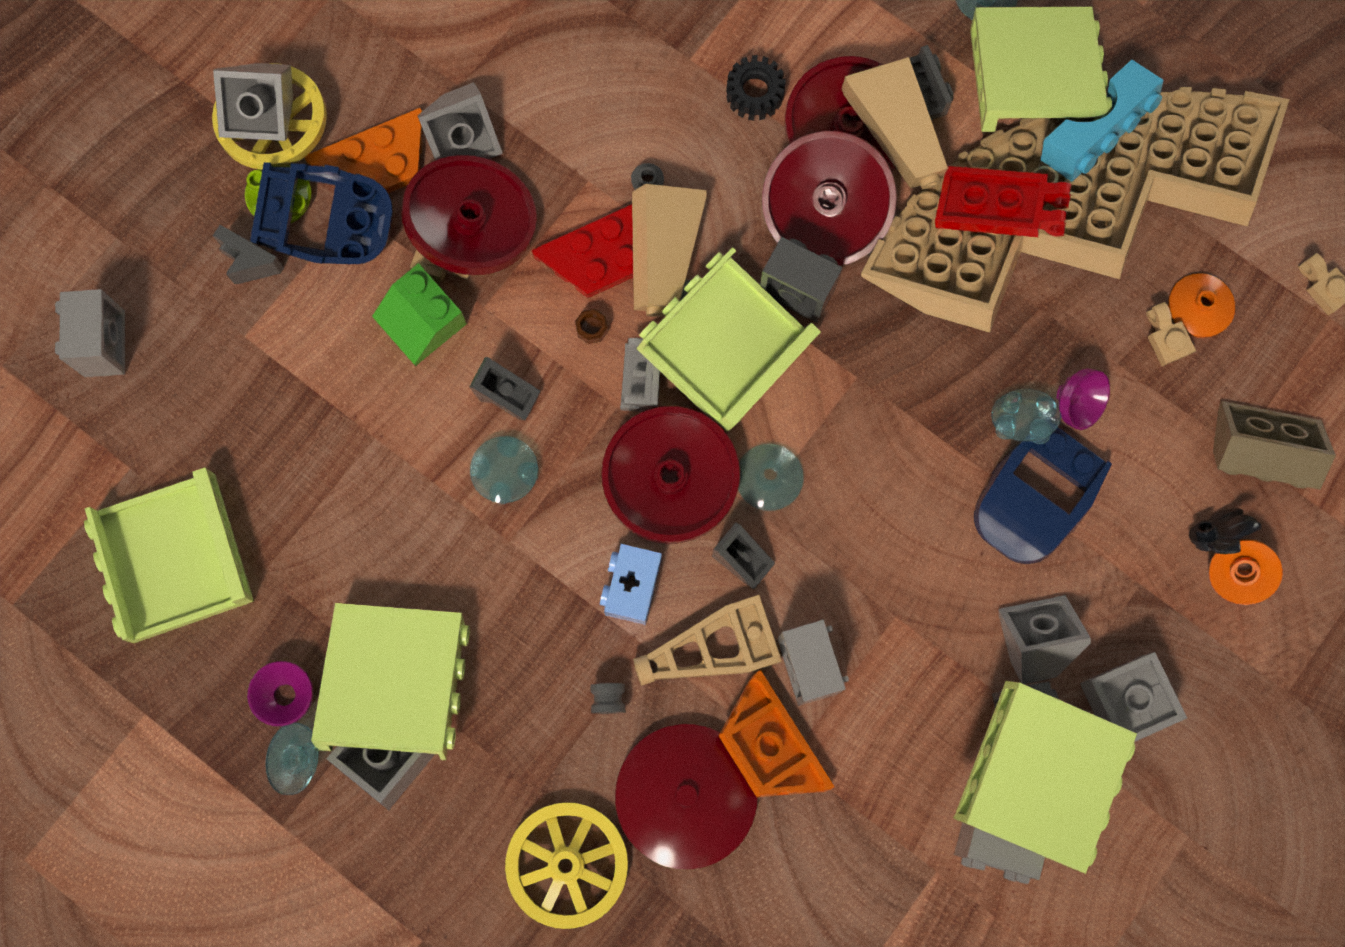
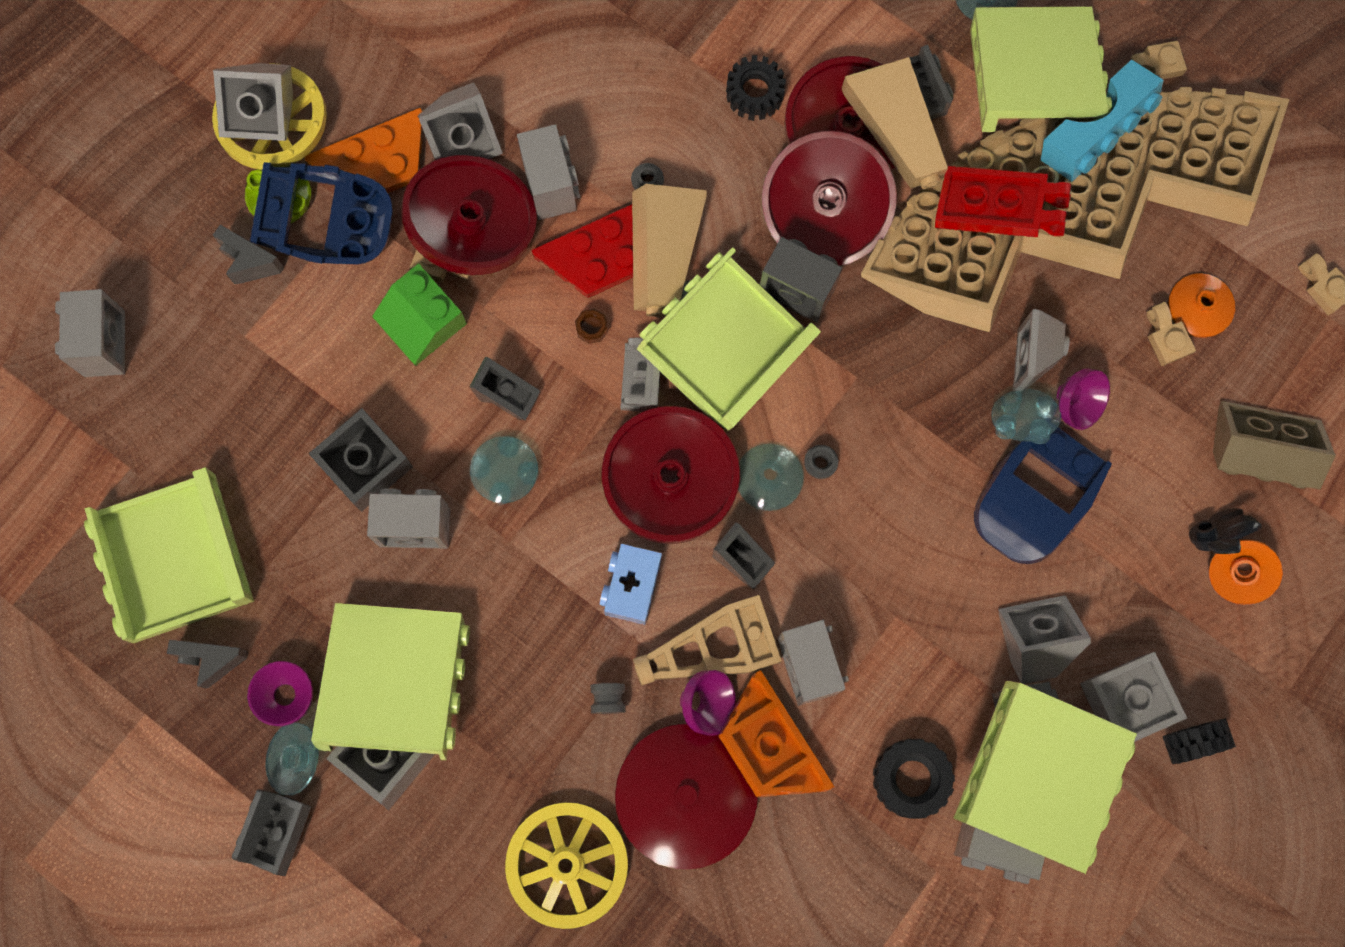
(215, 659): none -> dark grey slope
(271, 832): none -> dark grey bracket
(361, 459): none -> dark grey brick
(408, 520): none -> light grey brick
(549, 171): none -> light grey brick
(716, 701): none -> magenta piece
(824, 452): none -> dark grey plate
(940, 773): none -> black tyre
(1038, 348): none -> light grey slope
(1162, 60): none -> tan plate
(1199, 741): none -> black tyre

